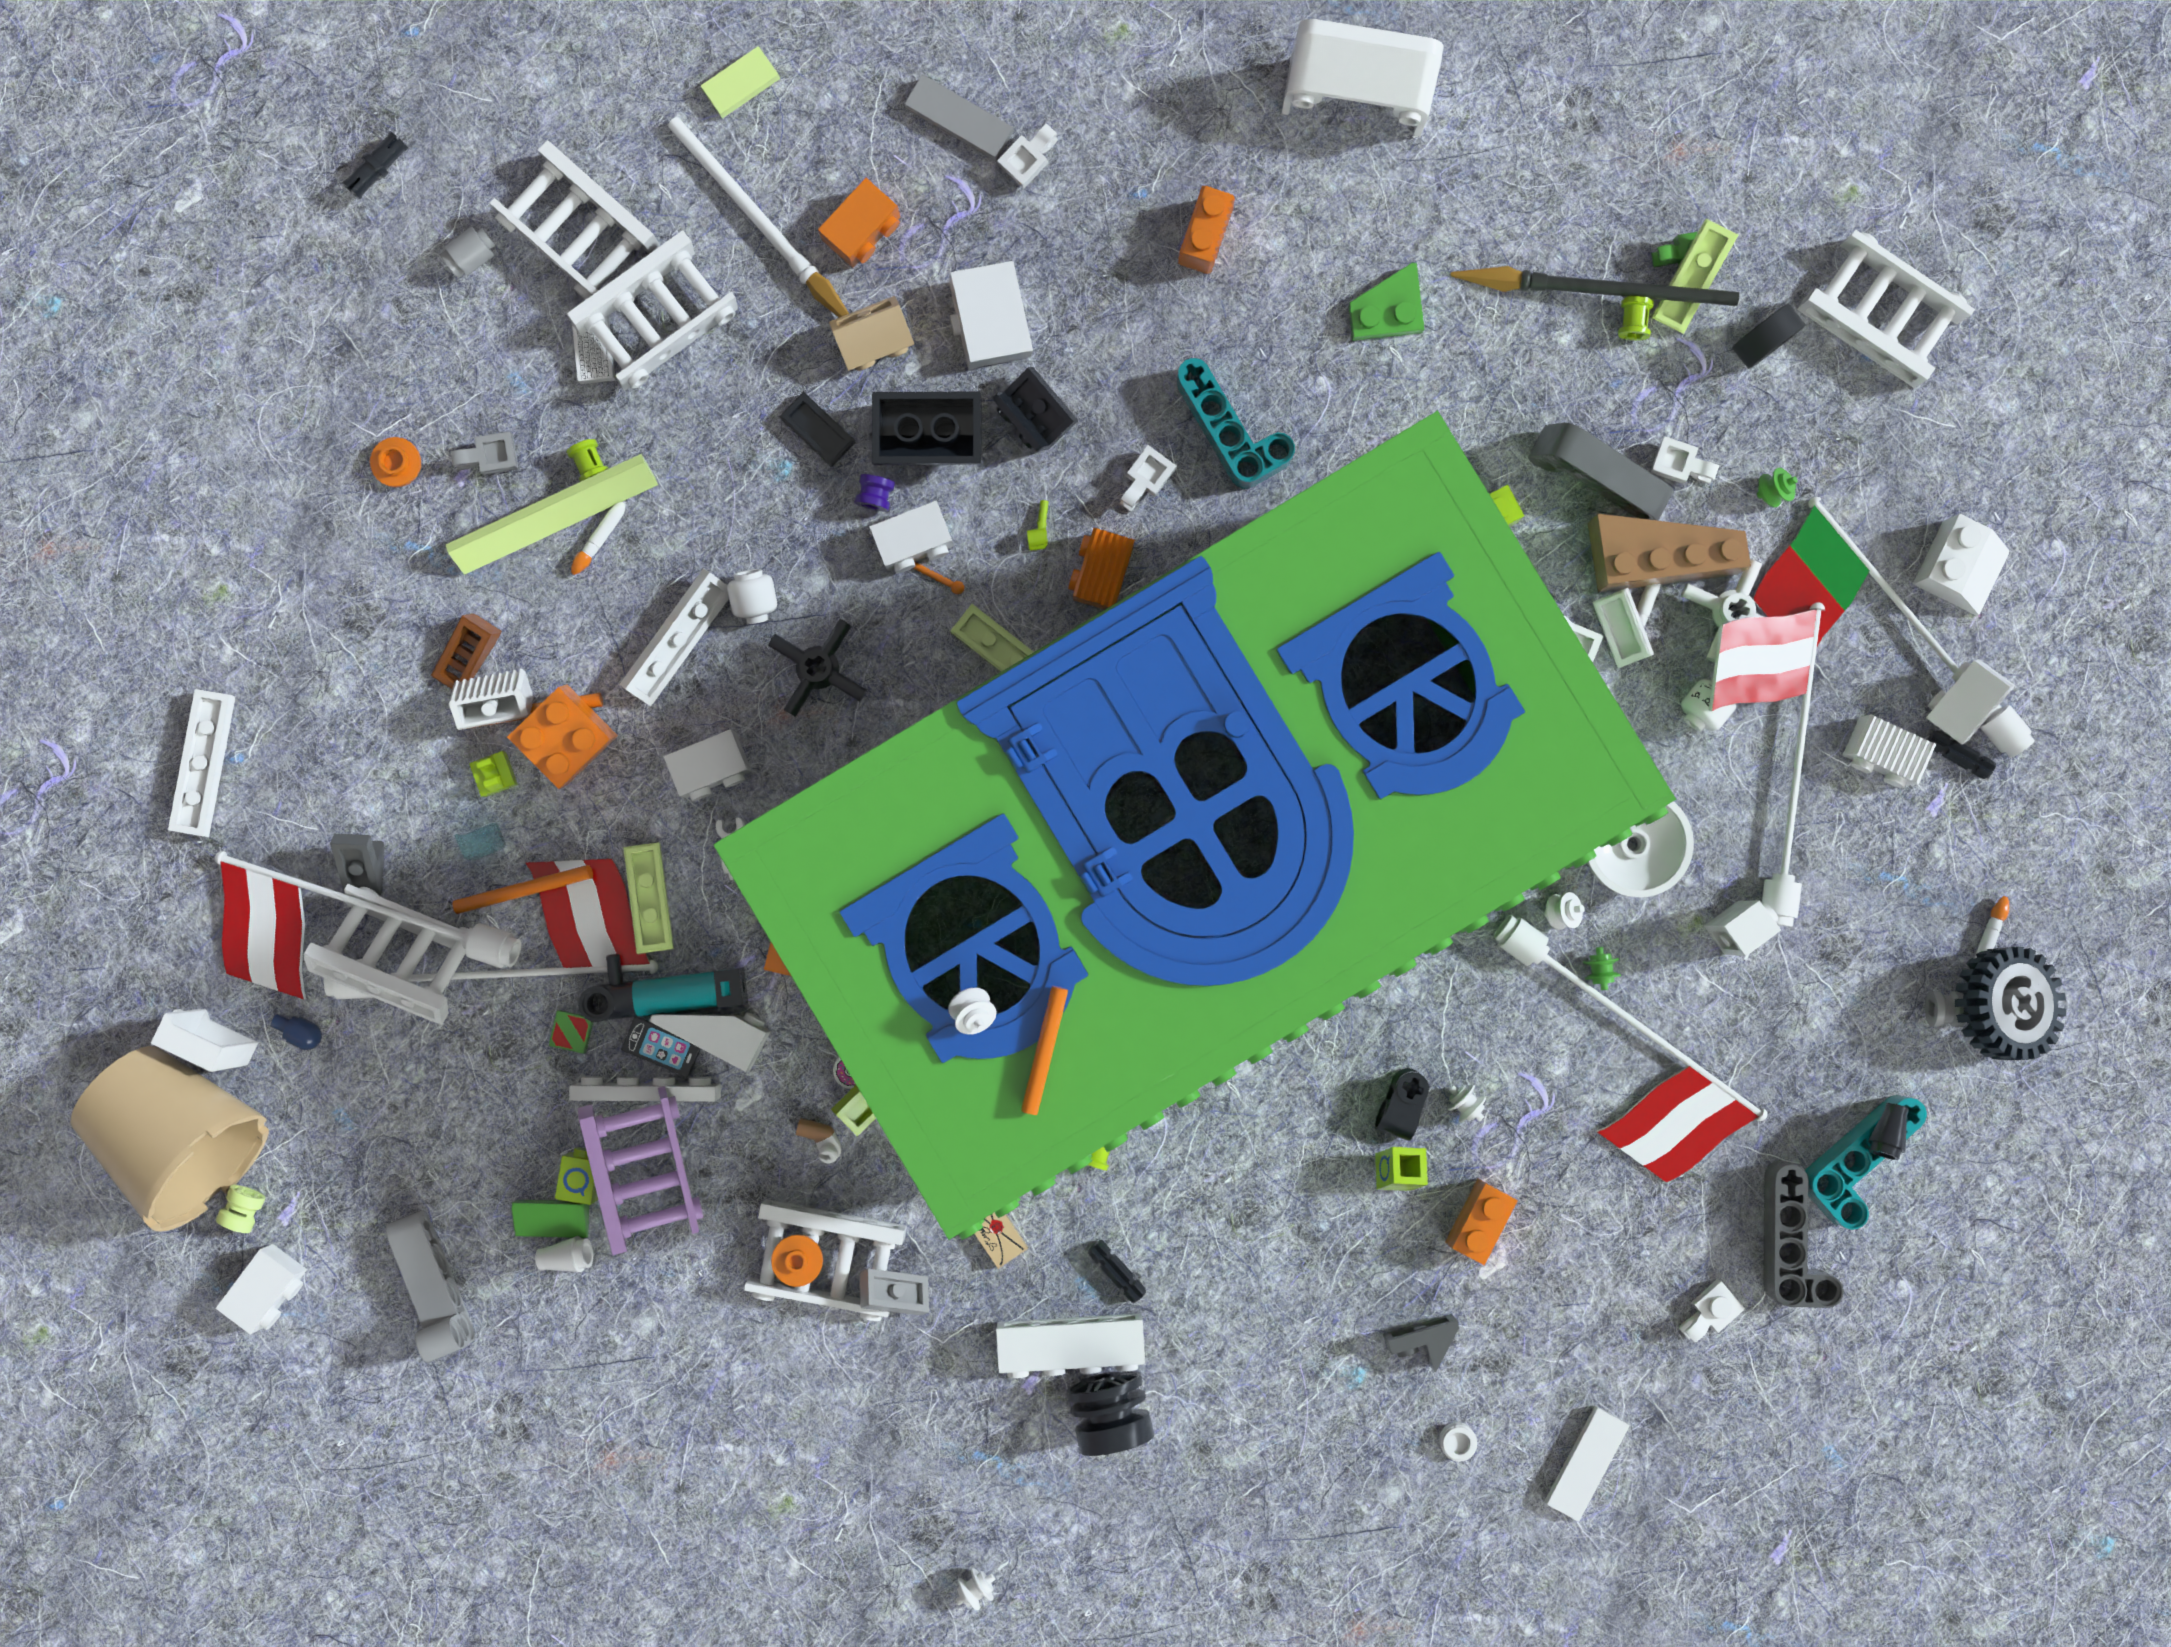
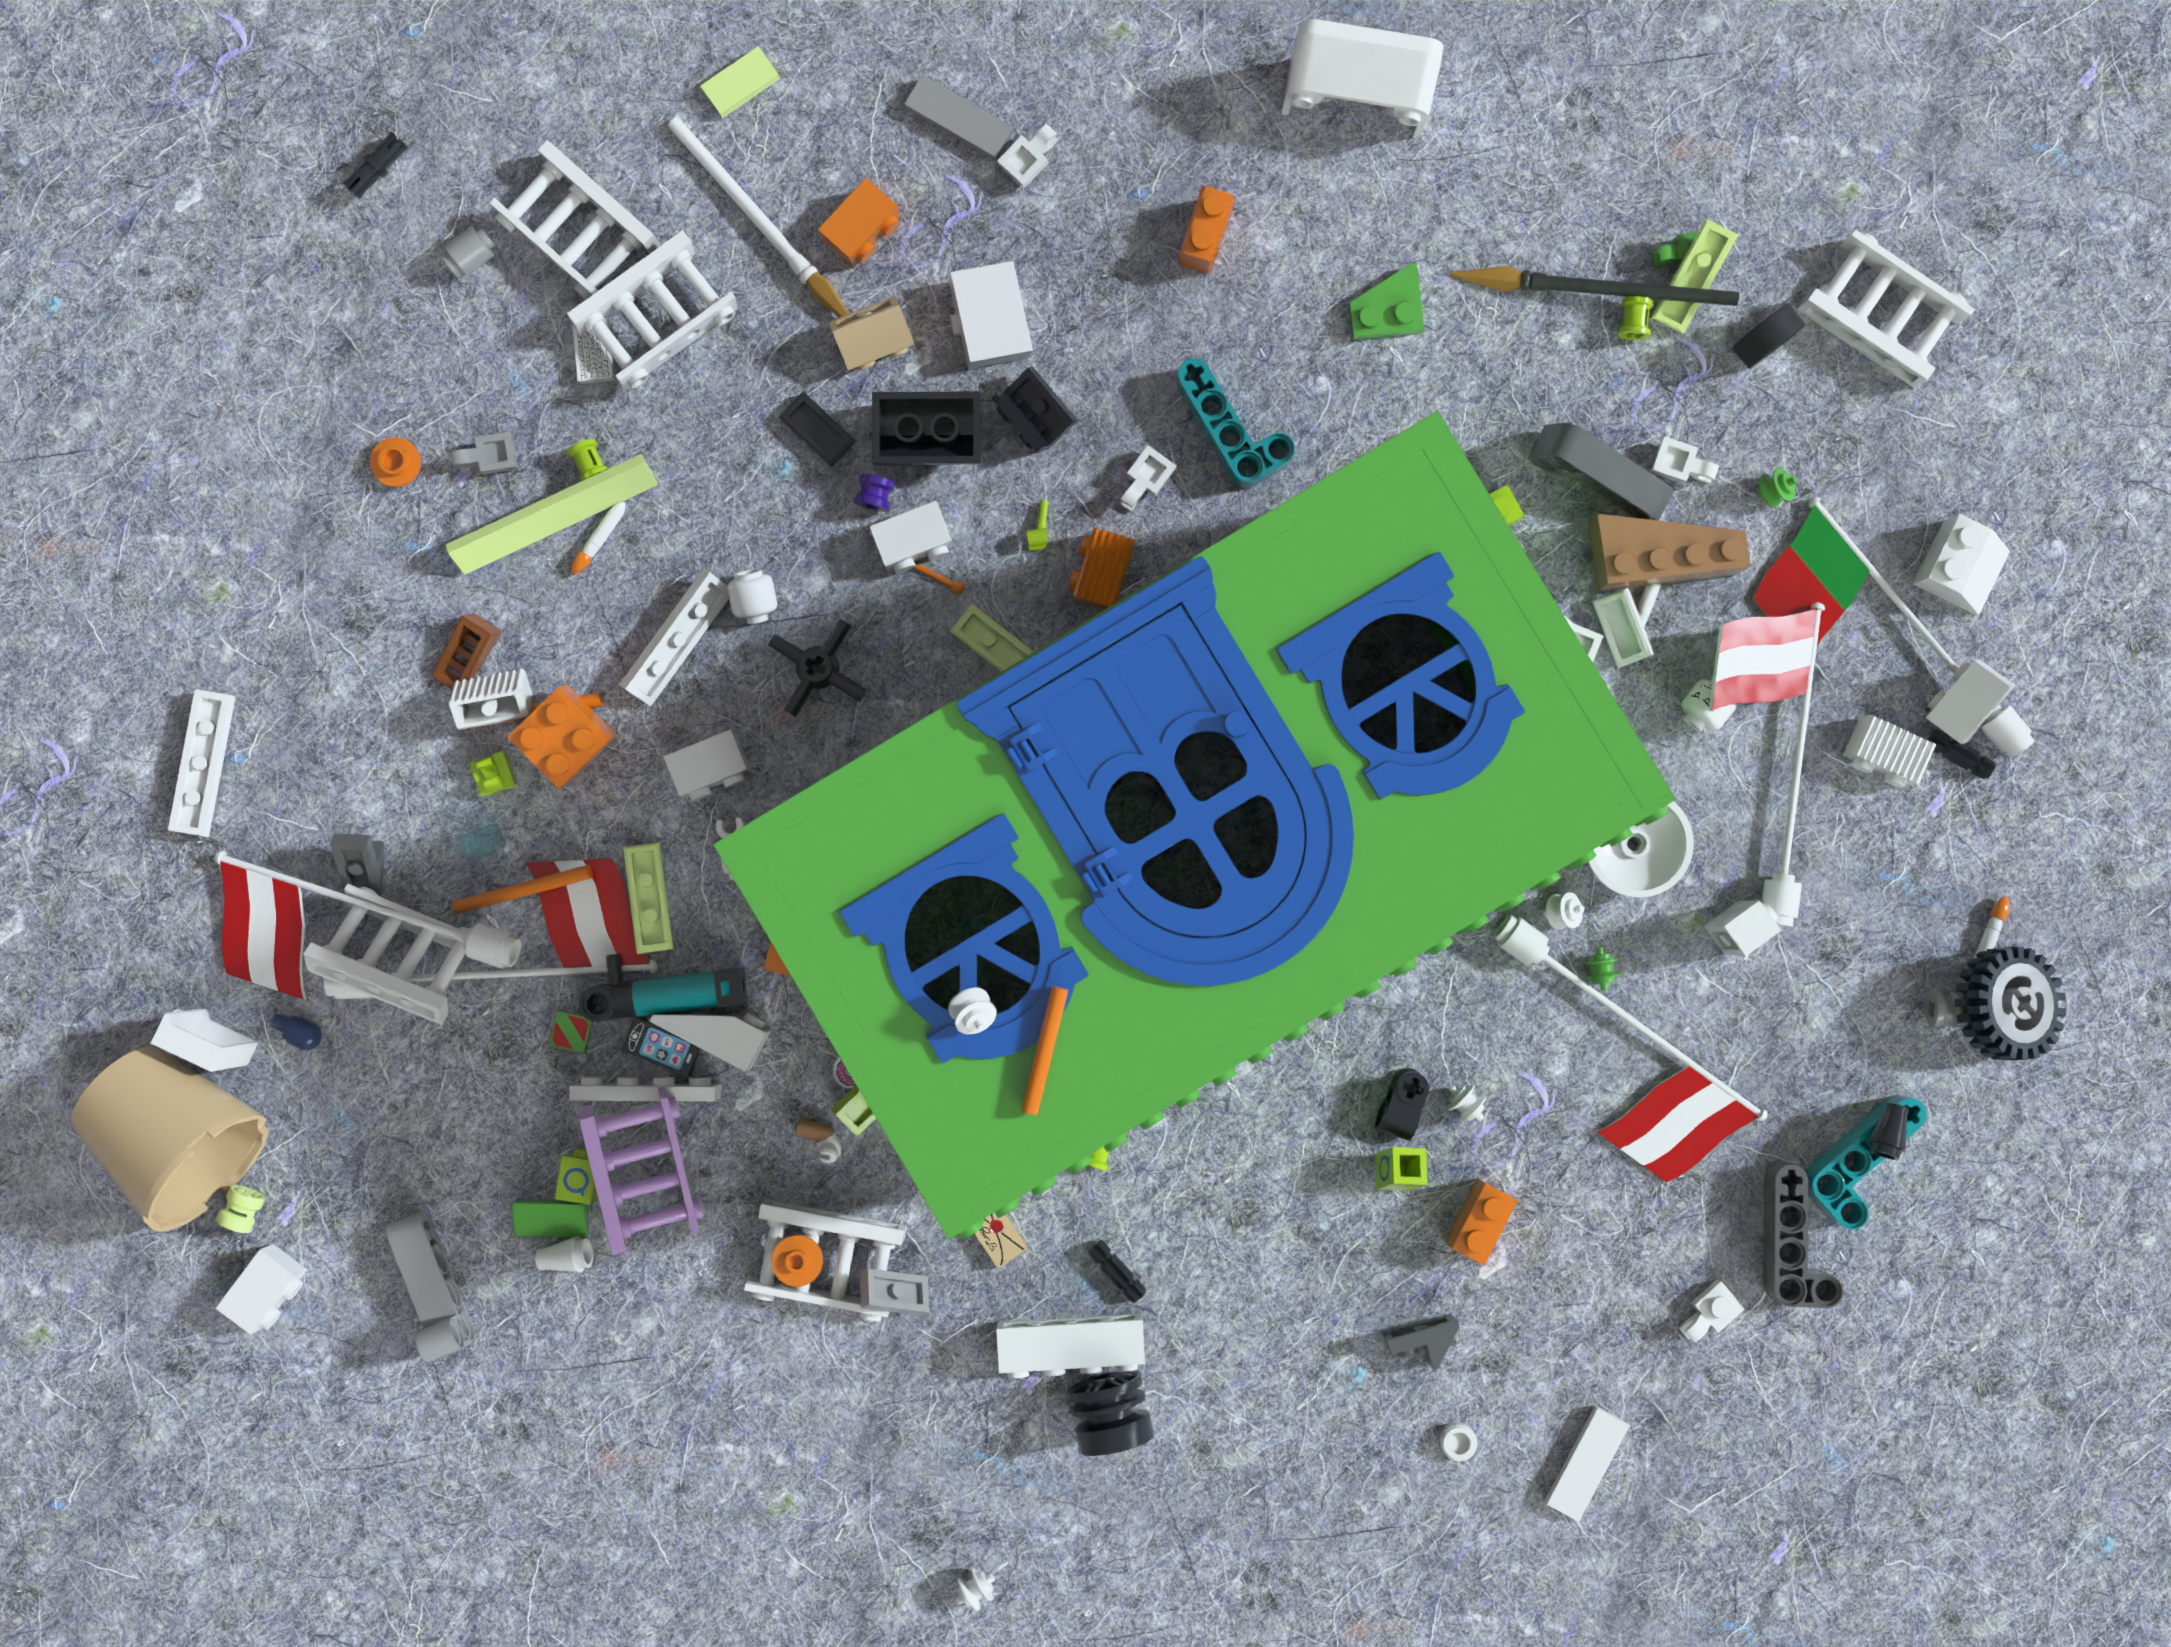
(1721, 603): white bar -> none

